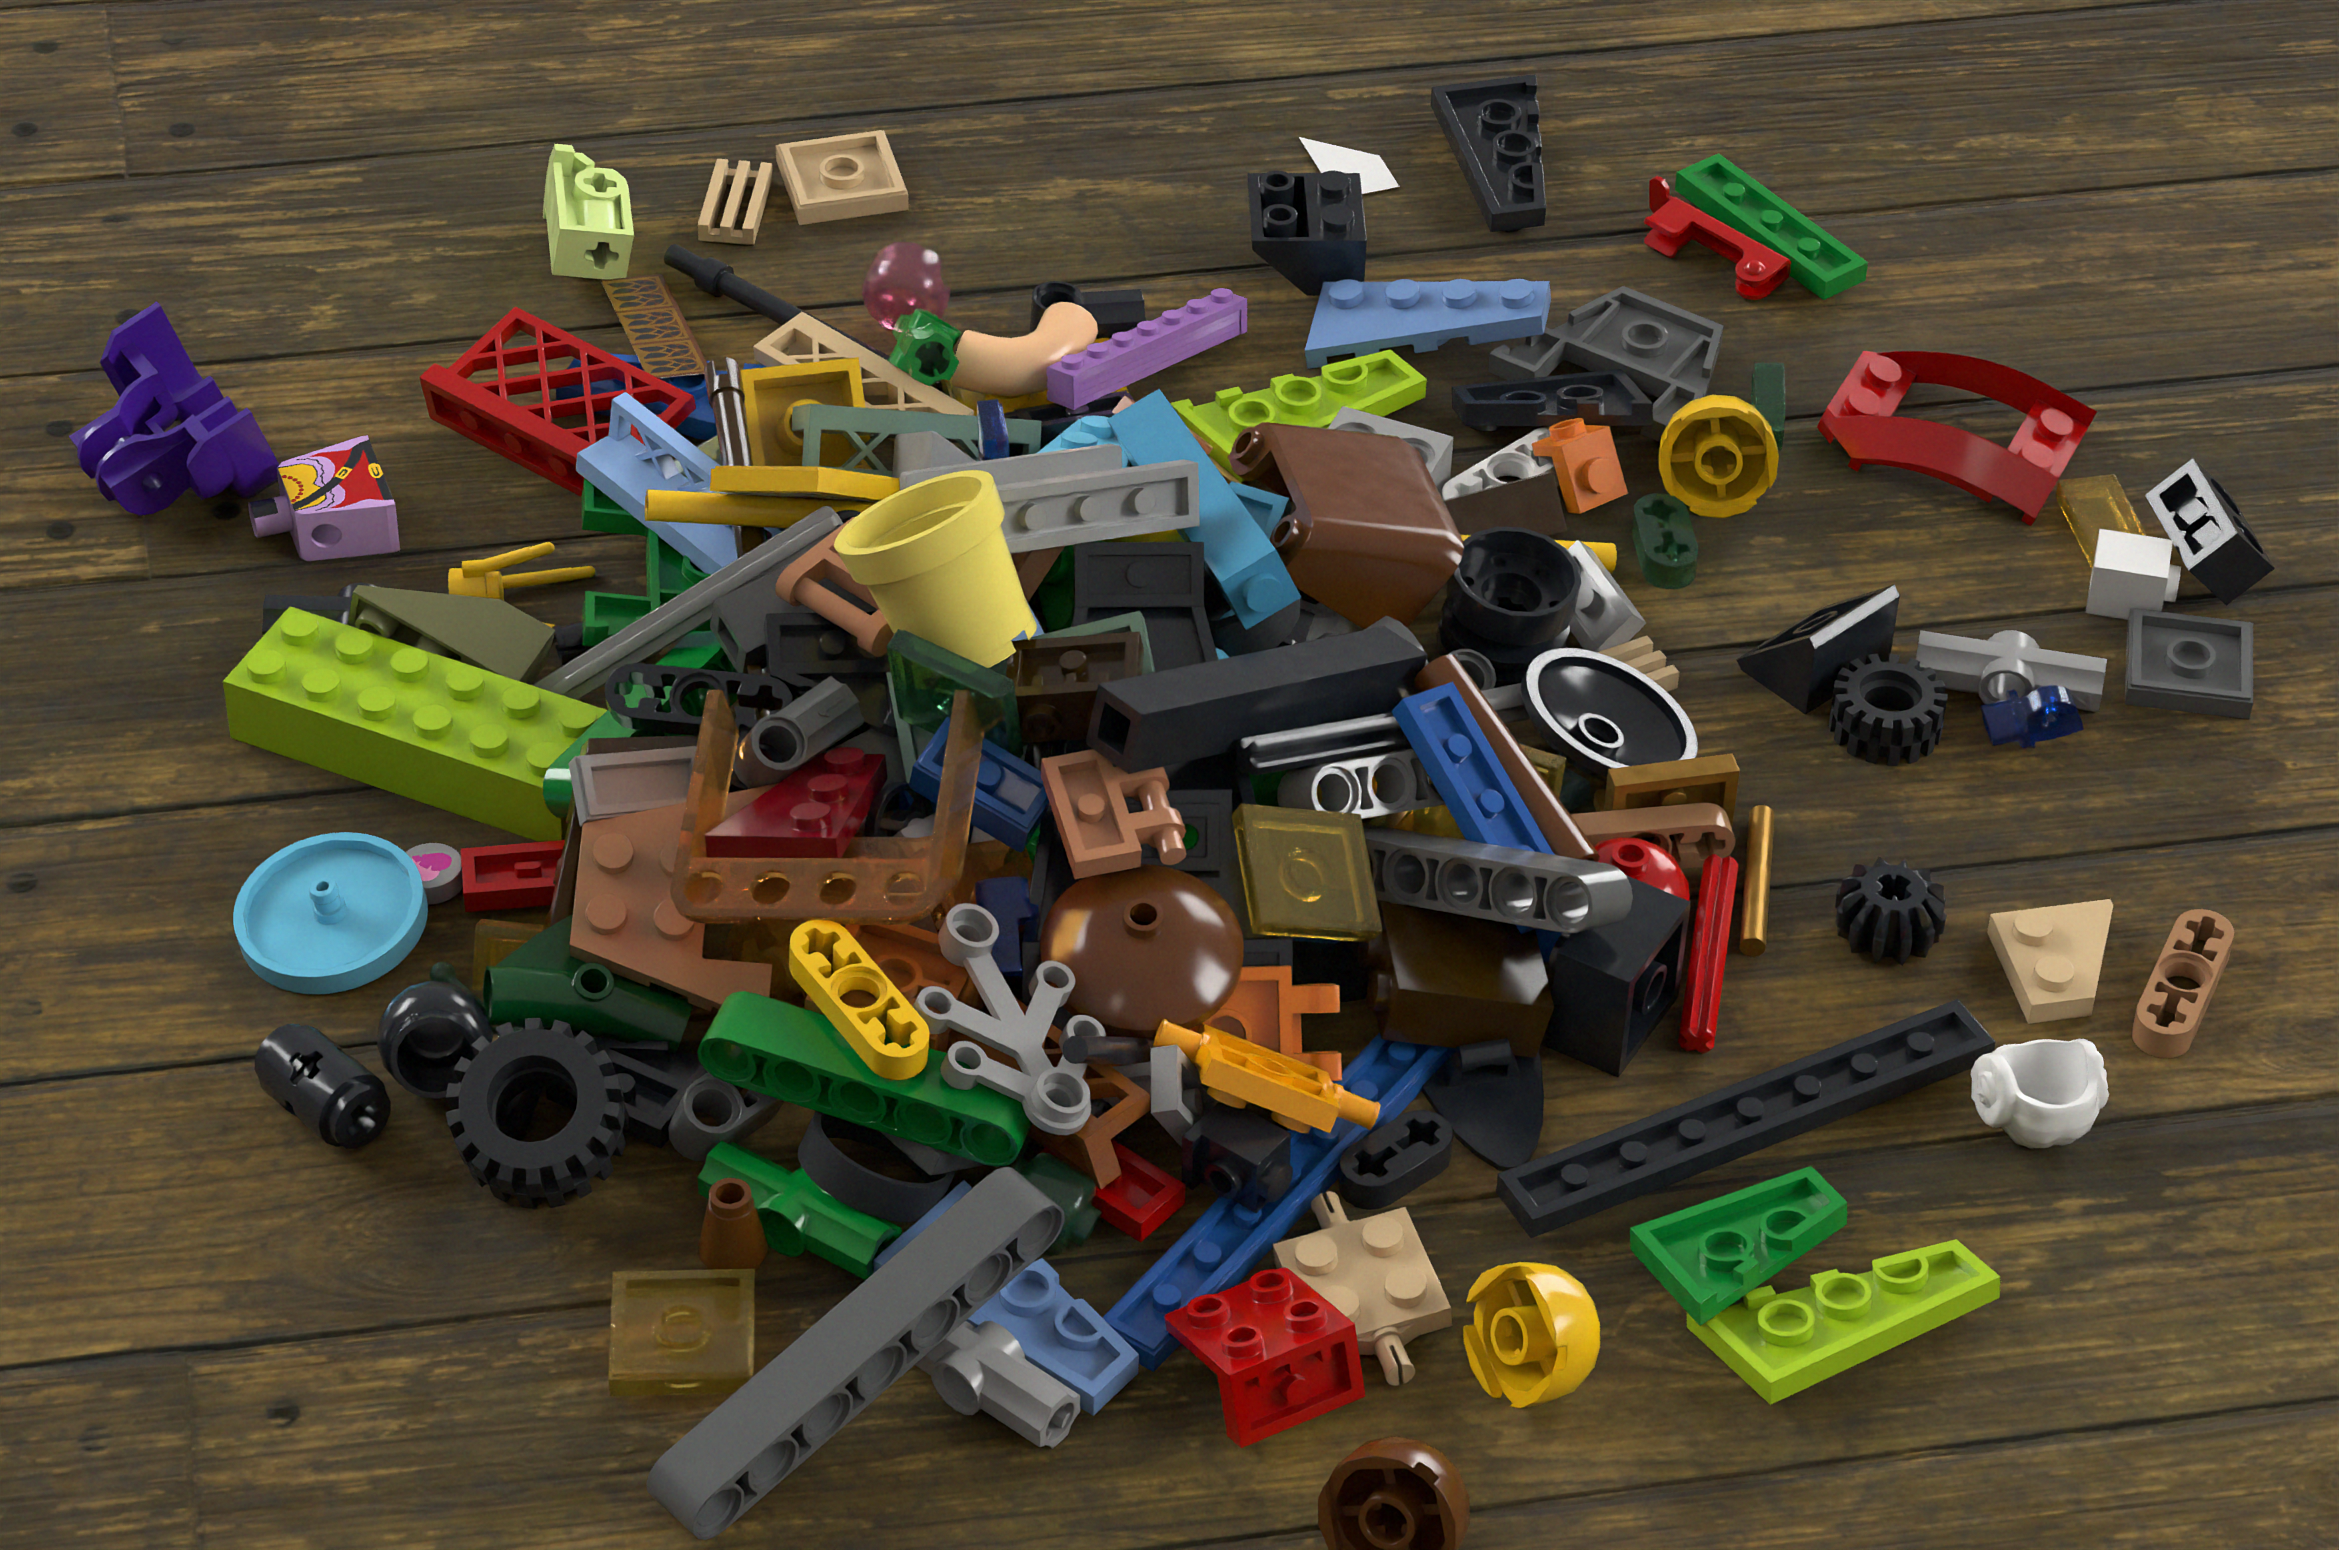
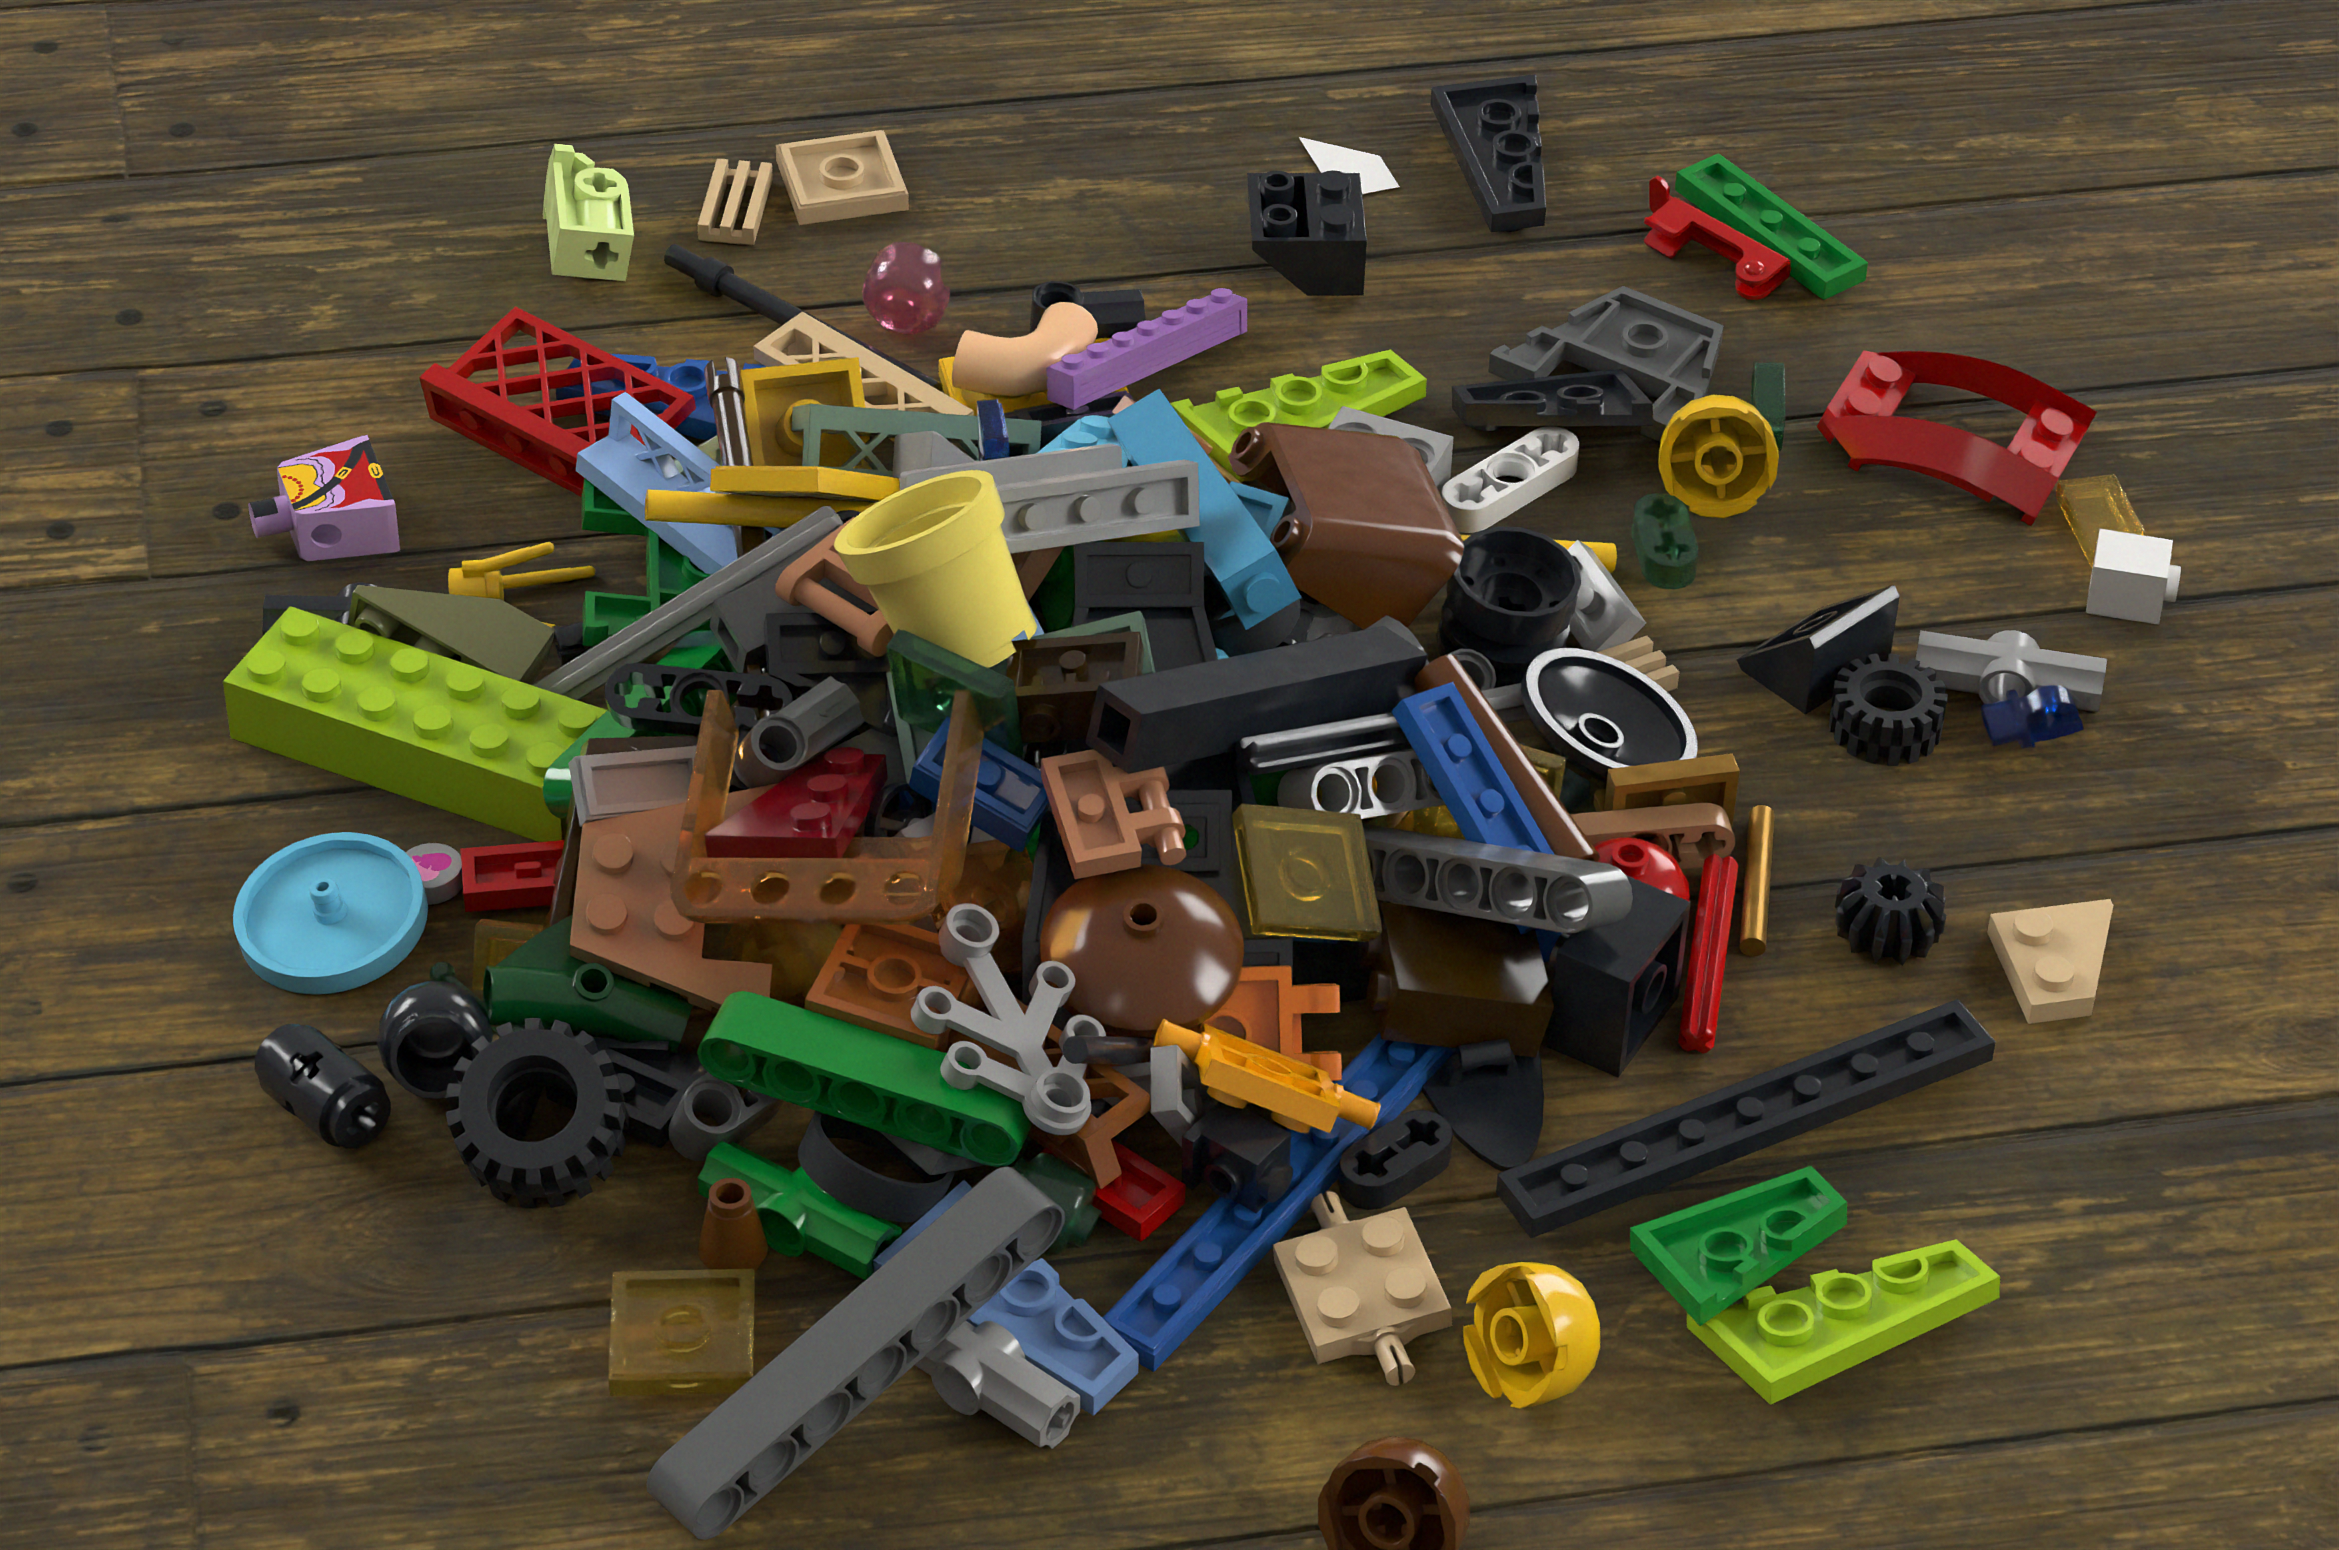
(161, 387): dark purple piece -> none
(655, 326): sticker -> none
(859, 1026): yellow beam -> none
(925, 347): green piece -> none
(1010, 905): clear blue piece -> none
(1275, 1352): red bracket -> none
(1425, 314): medium blue wing -> none
(1523, 503): dark brown tile -> none
(1583, 463): orange bracket -> none
(2041, 1090): white hair -> none
(2187, 1005): medium nougat beam -> none
(2189, 663): dark grey tile -> none
(2209, 531): black brick -> none

